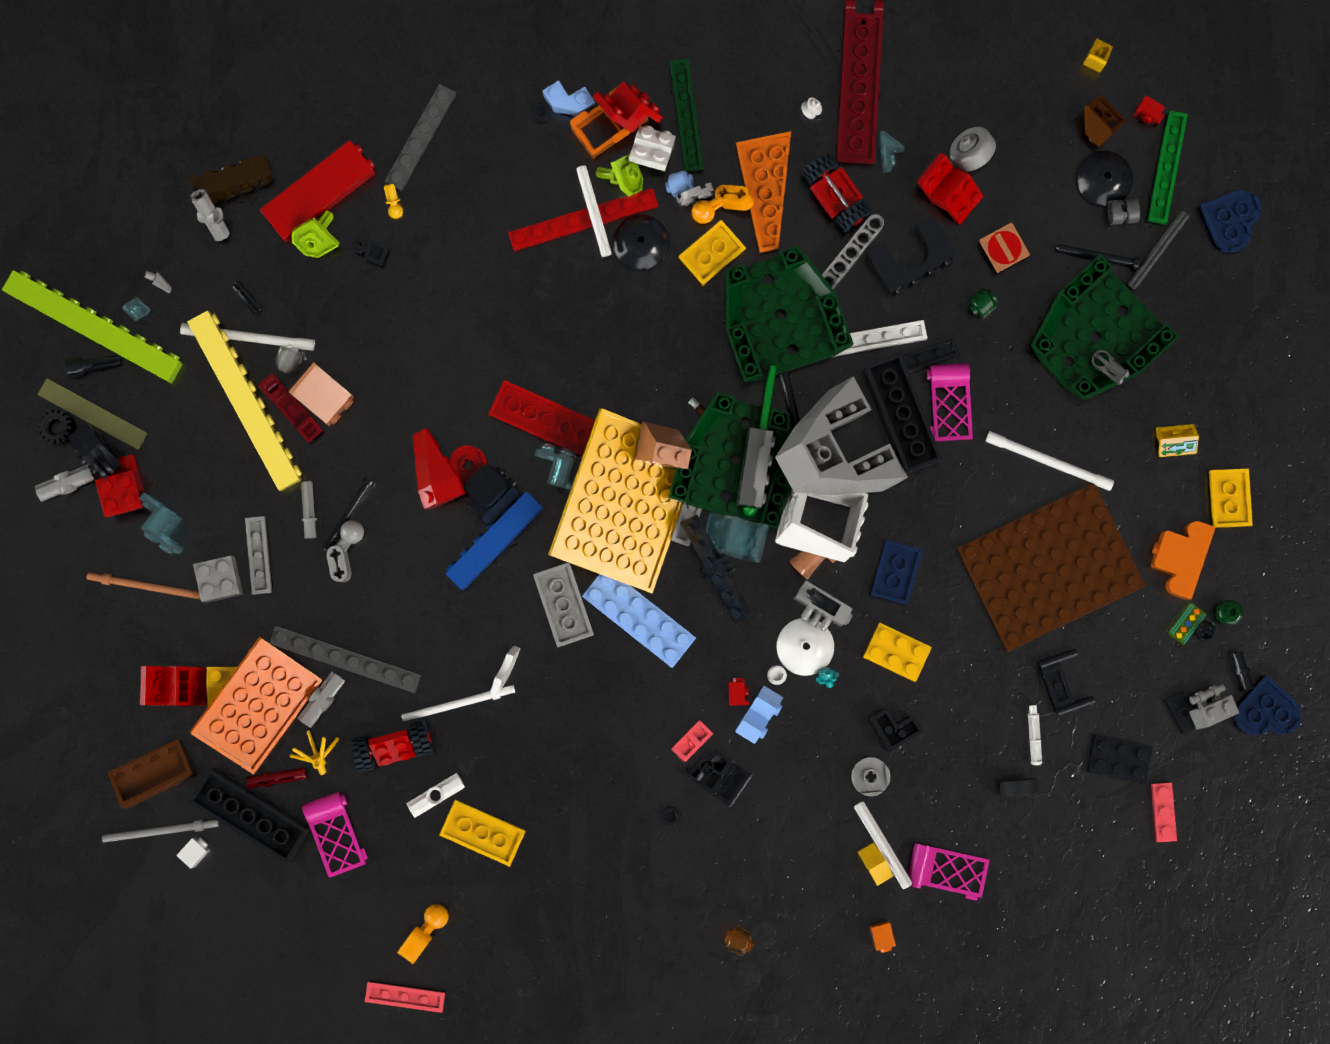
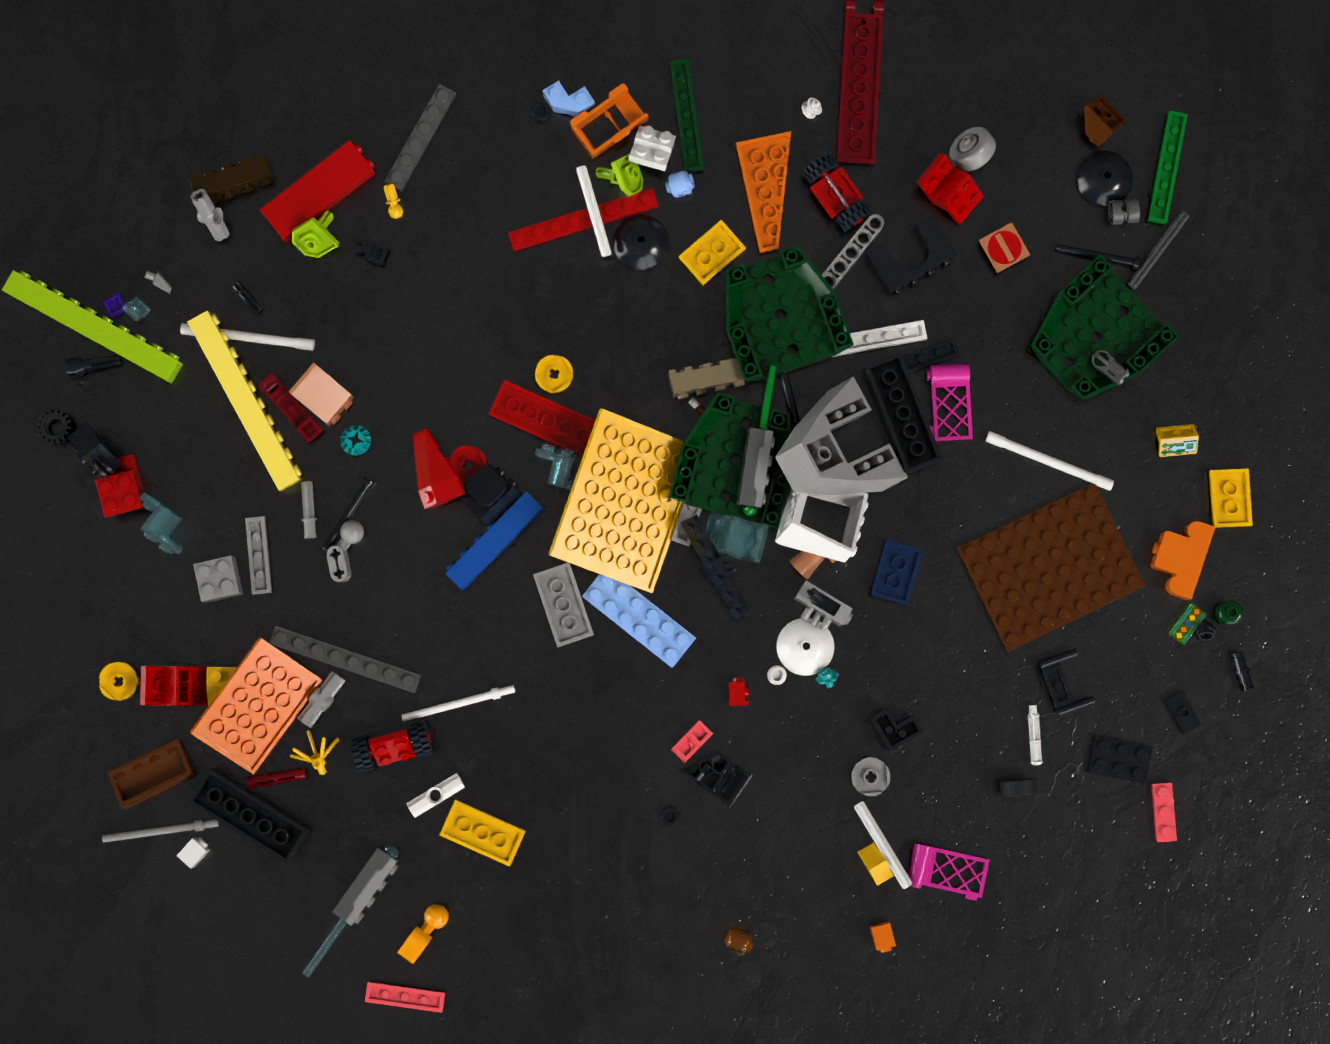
(64, 483): light grey piece -> none
(92, 413): olive tile -> none
(108, 579): nougat bar -> none
(108, 681): none -> yellow plate
(114, 305): none -> dark purple tile
(288, 358): clear head -> none
(325, 809): dark pink piece -> none
(359, 448): none -> teal gear
(359, 896): none -> piece
(505, 670): white tile -> none
(543, 372): none -> yellow plate
(628, 106): red bracket -> none
(662, 446): nougat slope -> none
(689, 197): light grey plate -> none
(705, 378): none -> dark tan wedge
(726, 196): light orange beam -> none
(759, 714): light blue brick -> none
(887, 146): clear light blue slope -> none
(897, 652): yellow plate -> none
(983, 302): dark green head -> none
(1098, 55): yellow slope -> none
(1149, 111): red brick -> none
(1212, 712): light grey brick -> none
(1231, 219): dark blue plate -> none
(1268, 709): dark blue plate -> none

